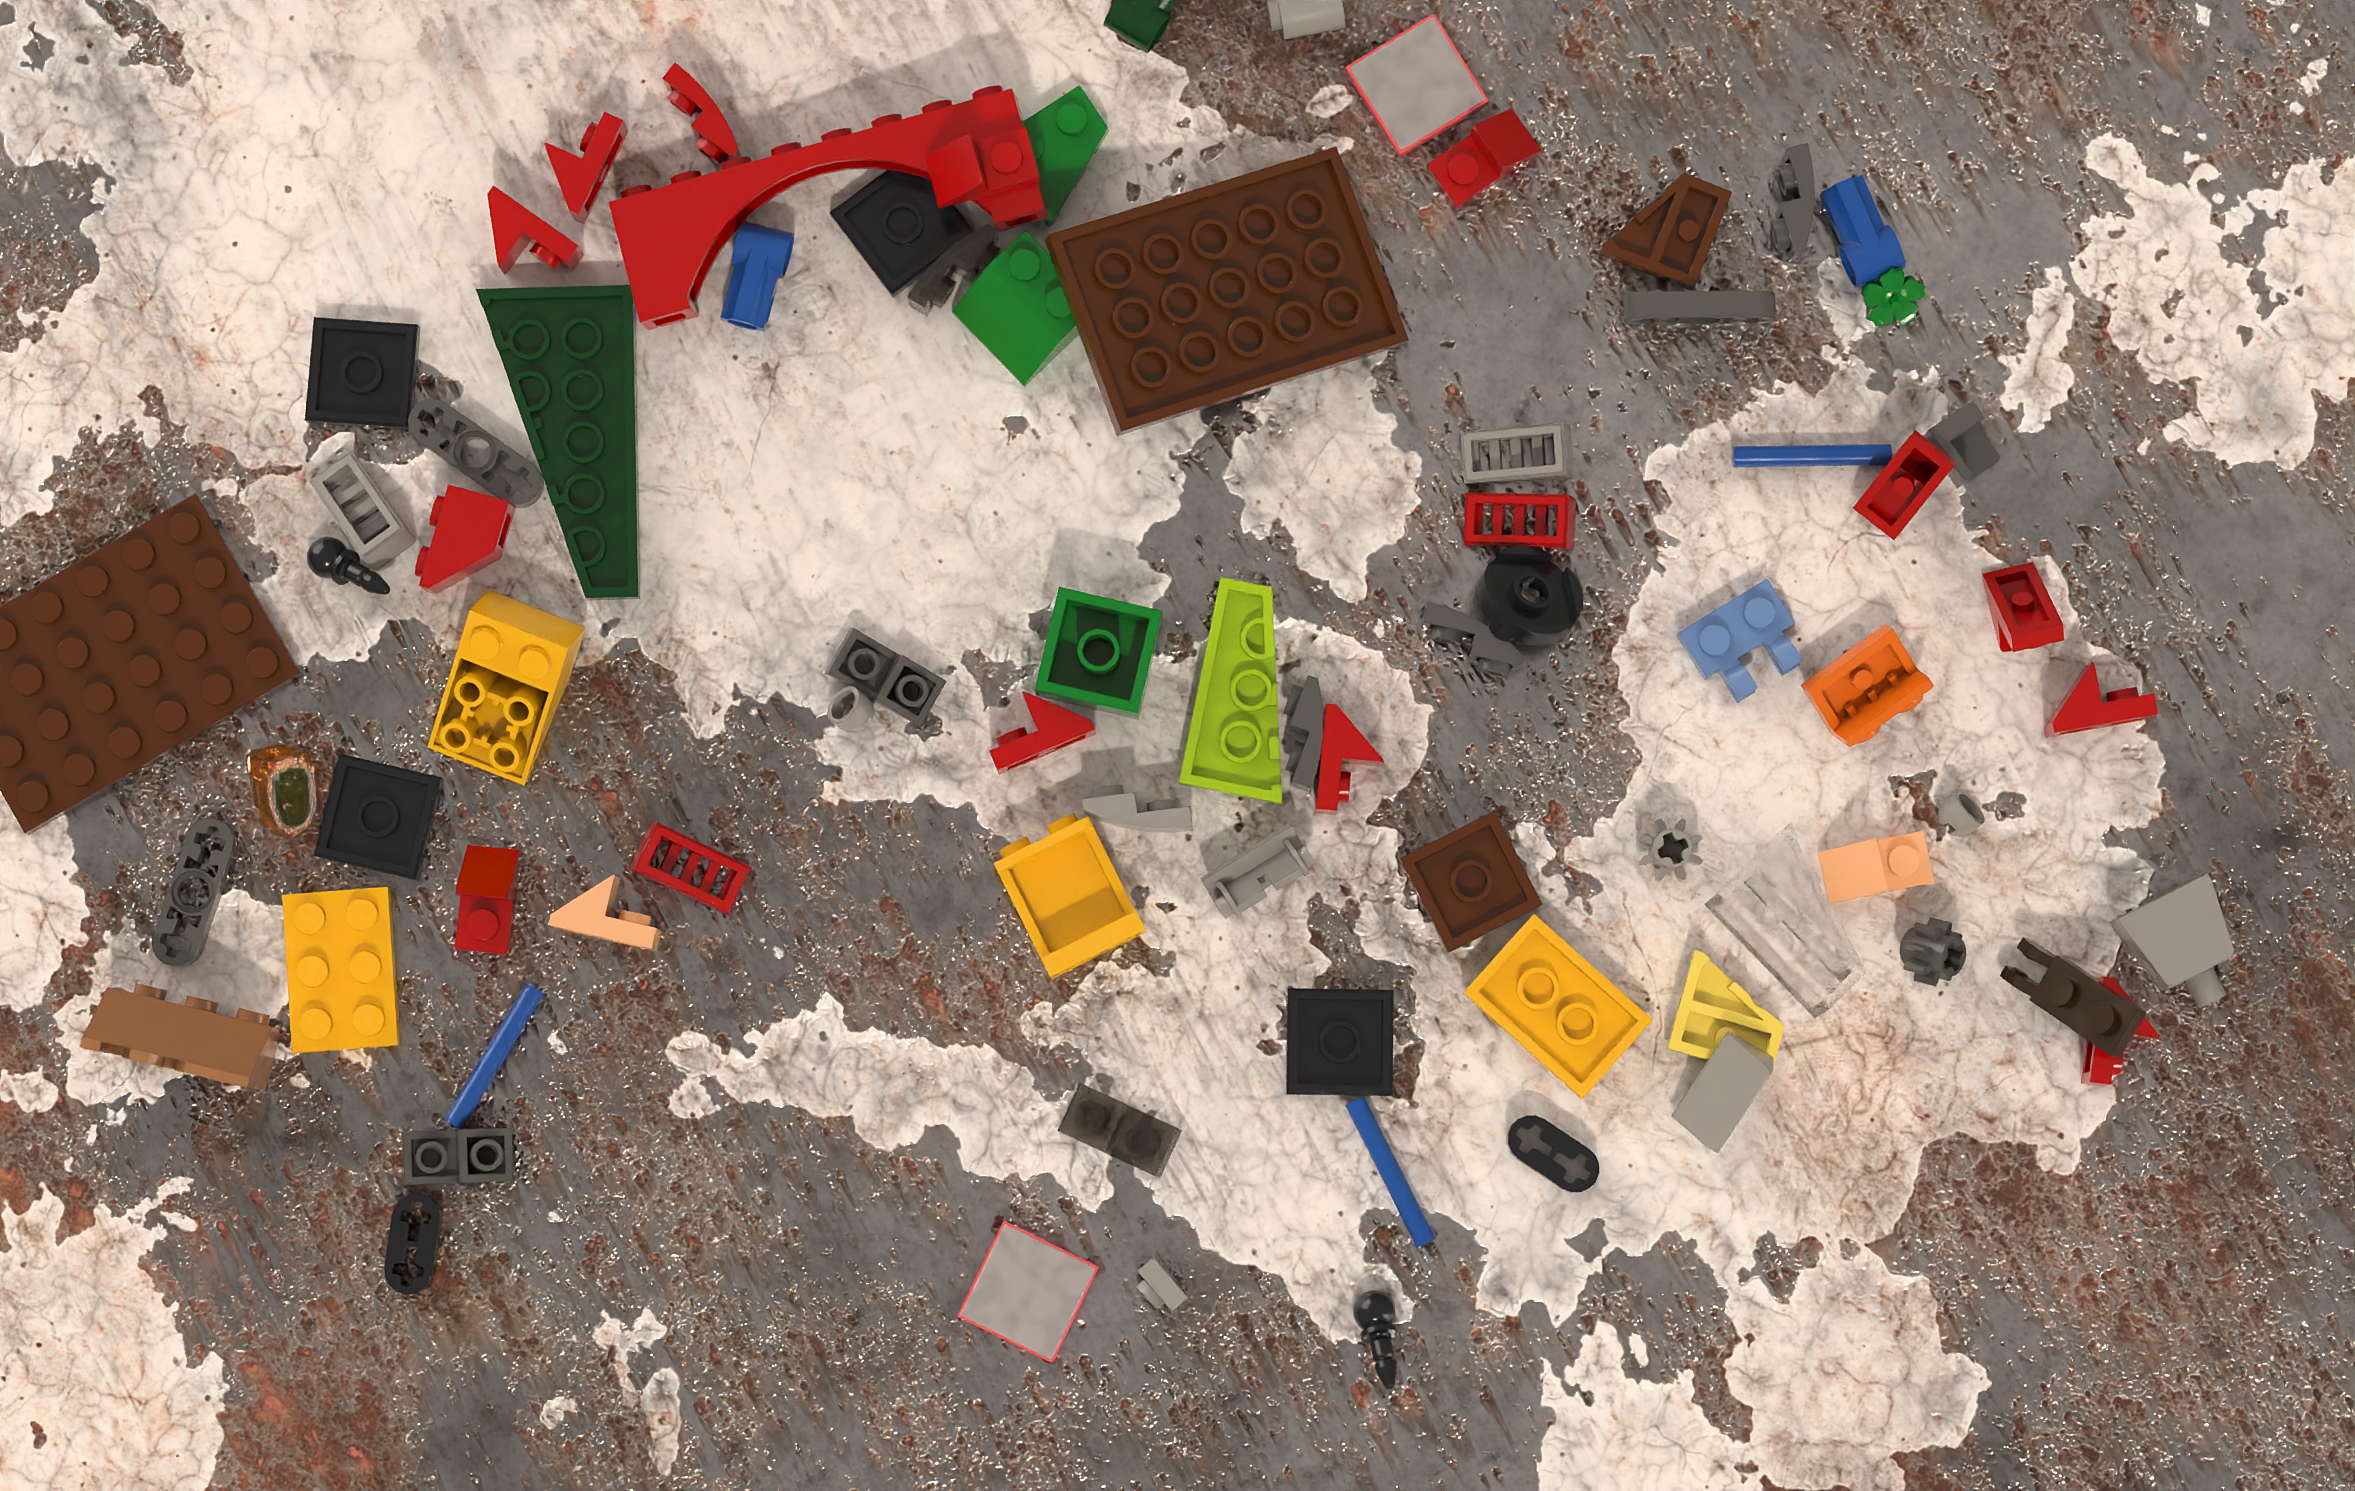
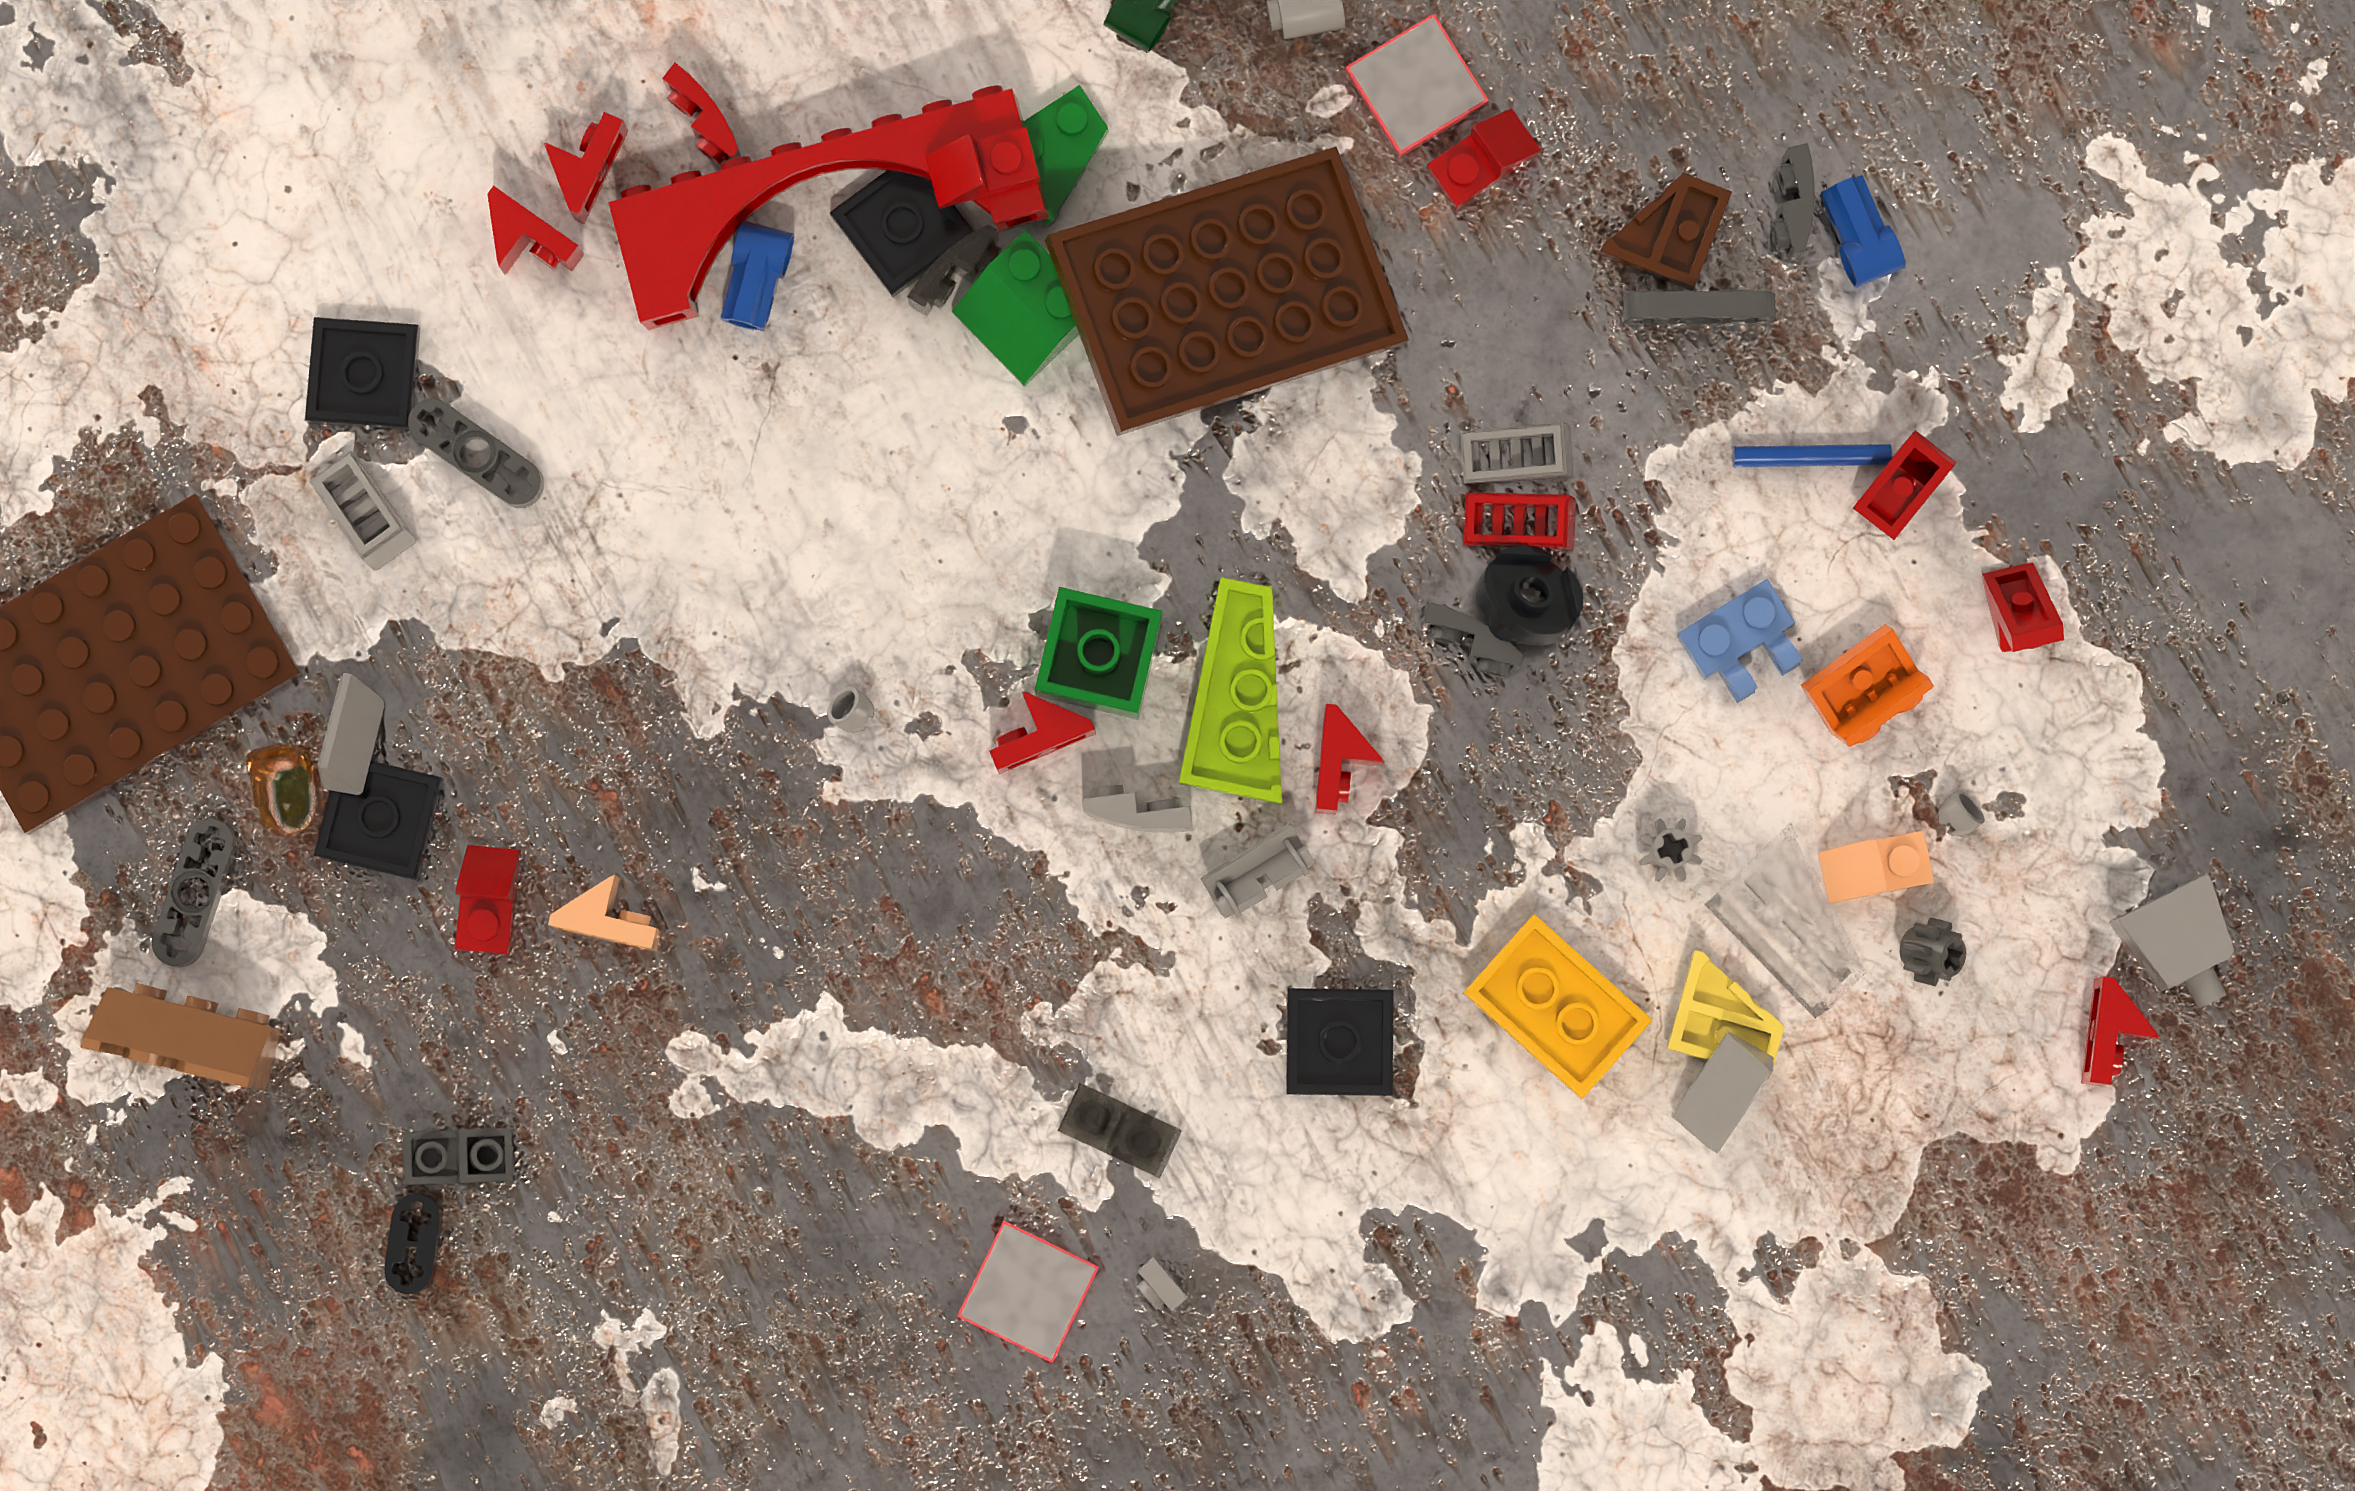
(331, 559): black bar -> none
(341, 970): yellow plate -> none
(350, 736): none -> light grey slope
(466, 537): red slope -> none
(494, 1056): blue bar -> none
(505, 686): yellow slope -> none
(577, 396): dark green wing -> none
(648, 848): red slope -> none
(885, 677): dark grey slope -> none
(1068, 895): yellow panel -> none
(1307, 719): dark grey slope -> none
(1374, 1314): black bar -> none
(1390, 1171): blue bar -> none
(1470, 882): reddish brown plate -> none
(1559, 1142): black beam -> none
(1892, 297): green plant -> none
(1965, 443): dark grey panel -> none
(2077, 999): dark brown hinge -> none
(2084, 710): red slope -> none

